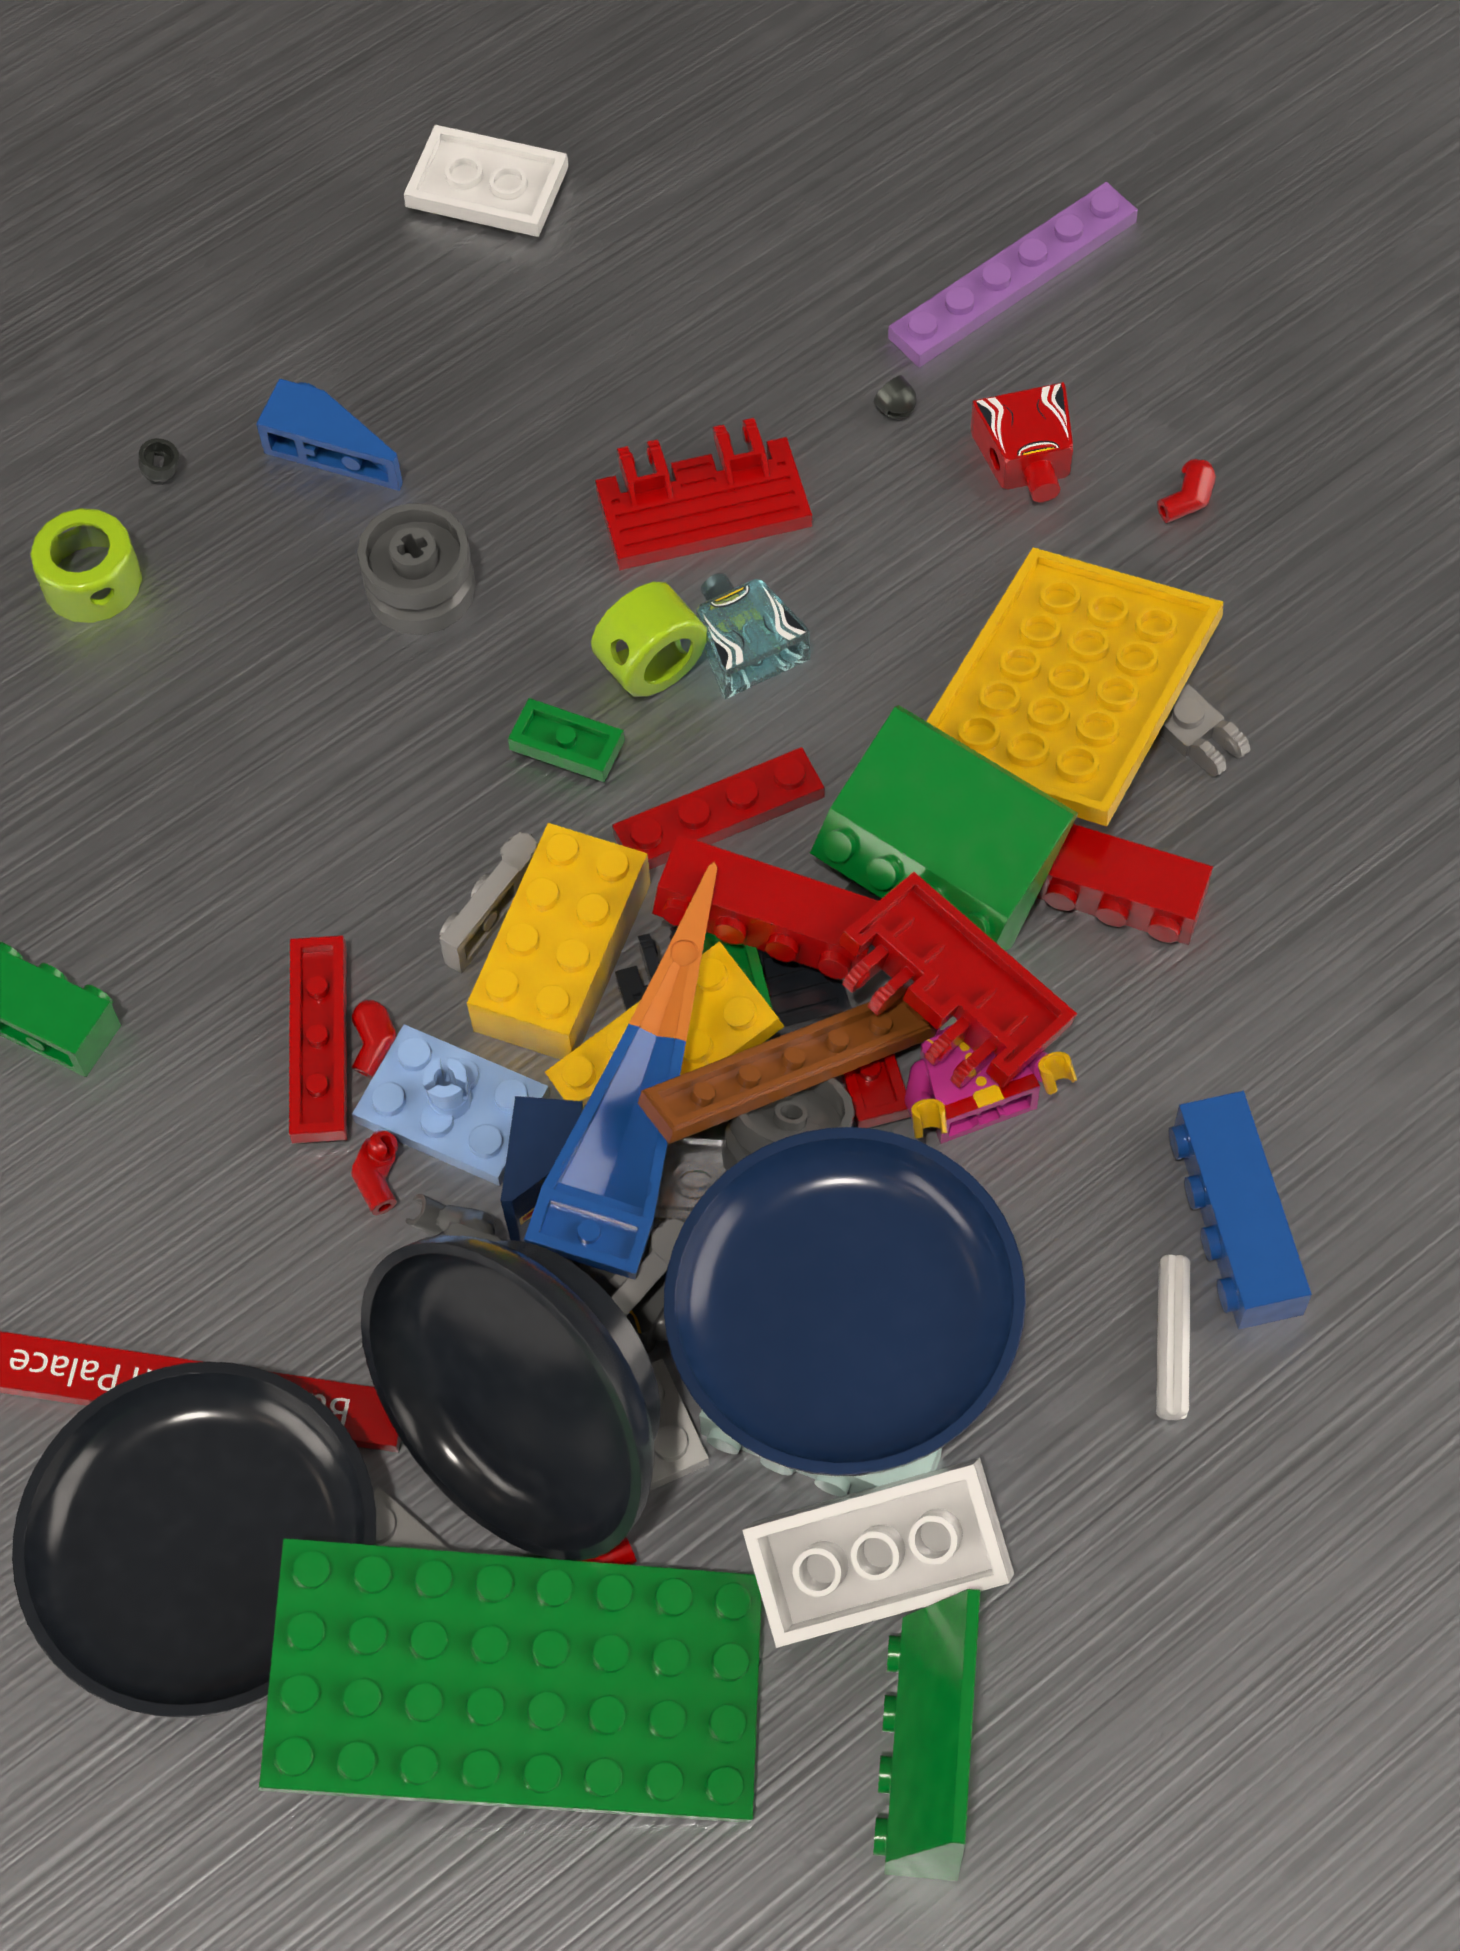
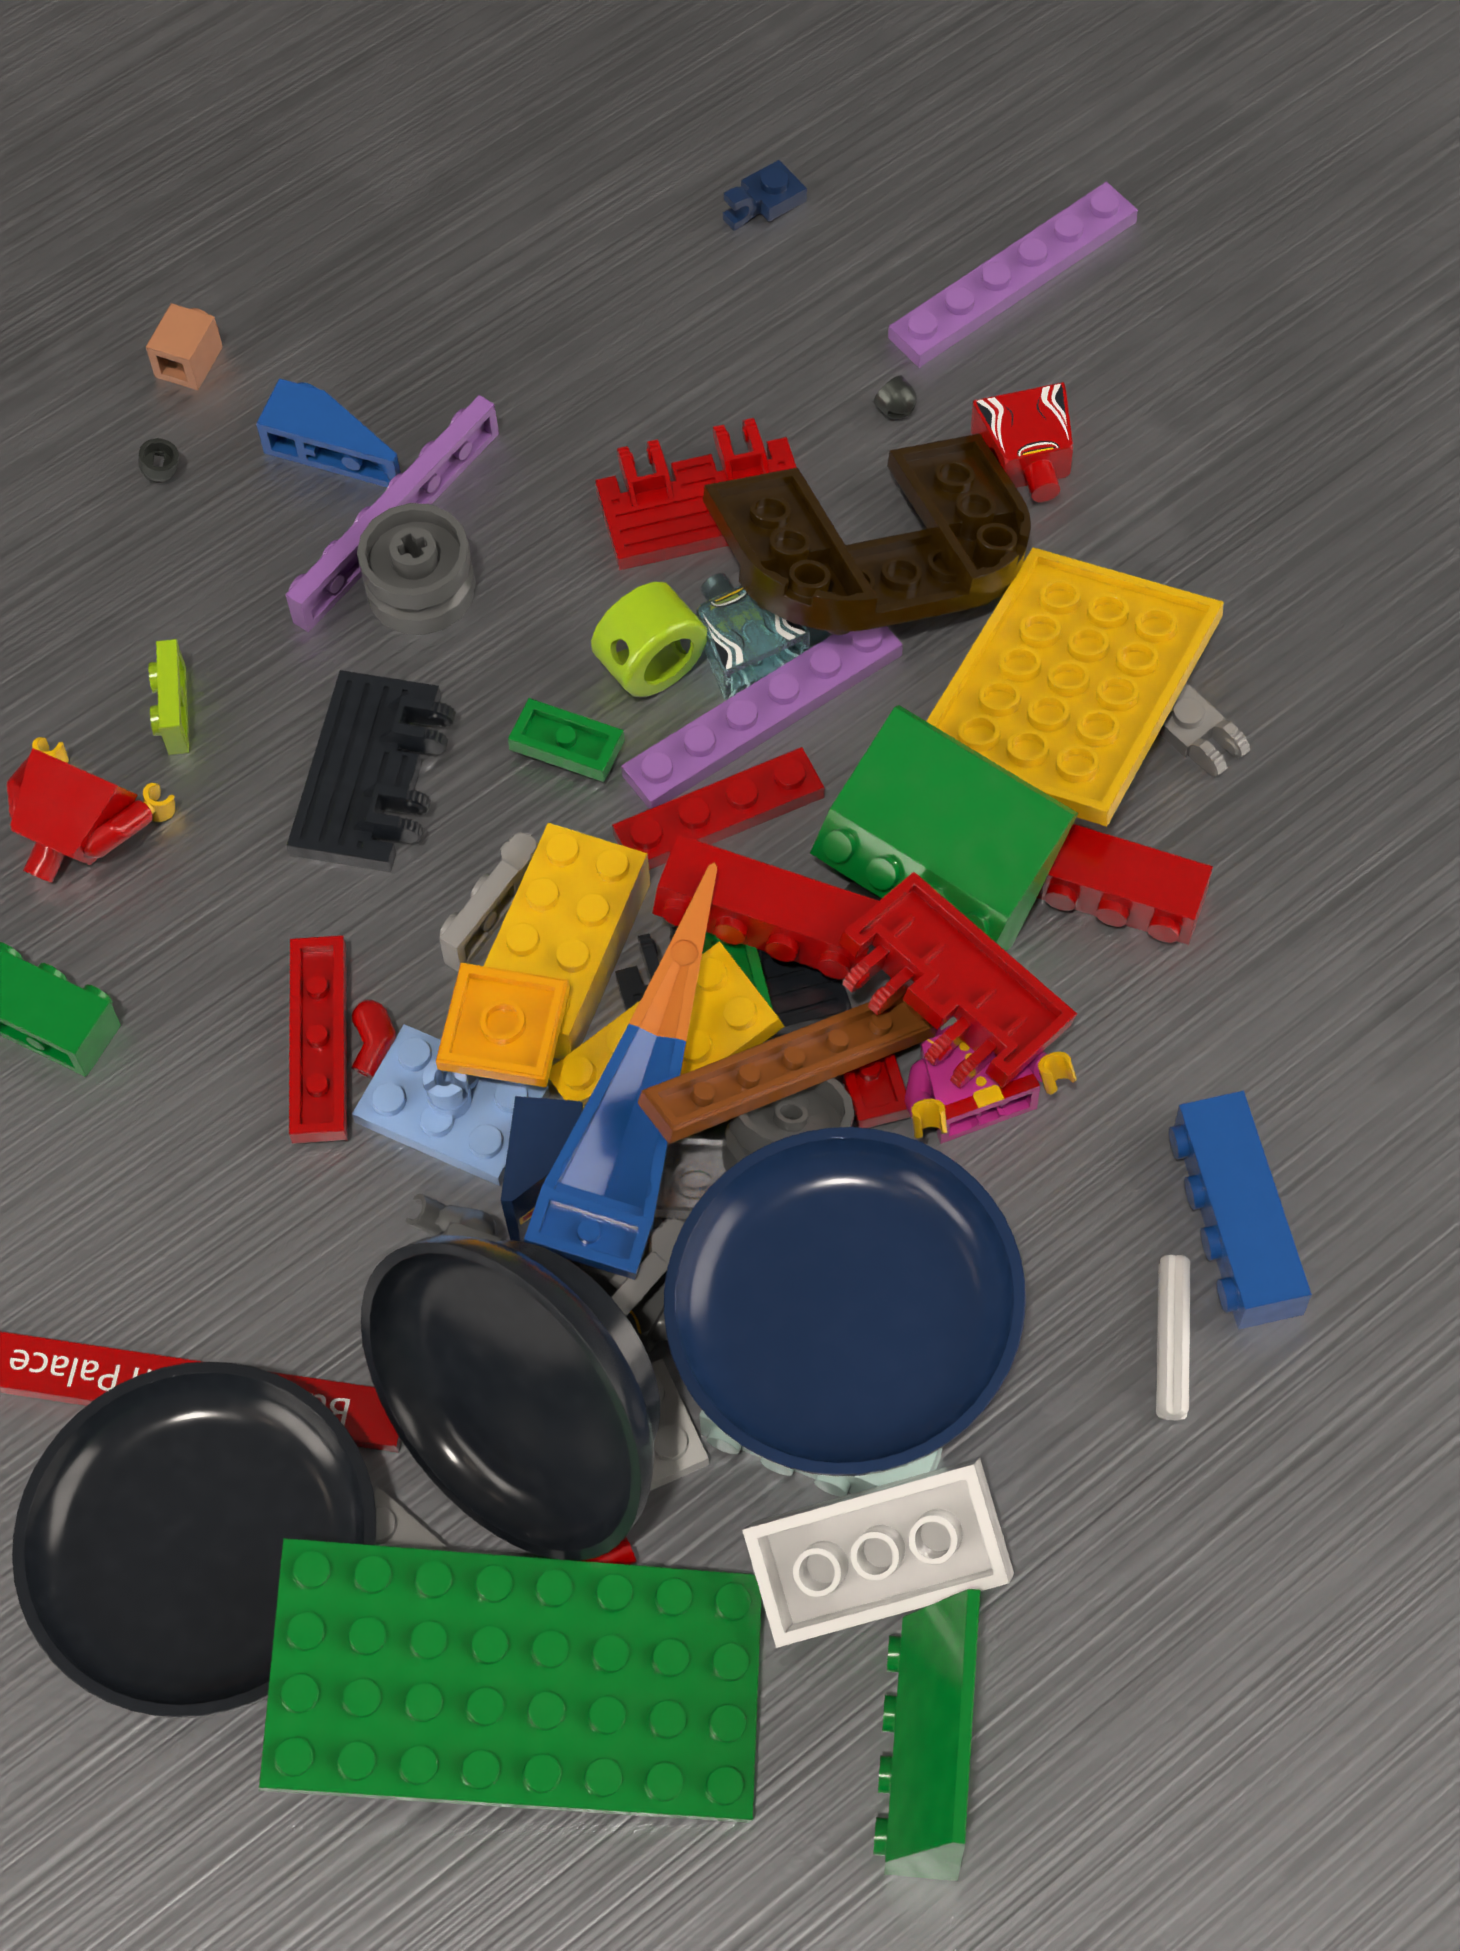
(71, 591): lime piece -> none
(74, 810): none -> red torso
(169, 680): none -> lime plate
(184, 346): none -> nougat brick
(364, 771): none -> black hinge
(372, 1168): red arm -> none
(423, 482): none -> medium lavender plate
(486, 180): white plate -> none
(503, 1025): none -> light orange tile
(758, 713): none -> medium lavender plate
(767, 192): none -> dark blue plate
(808, 575): none -> dark brown plate
(1194, 494): red arm -> none

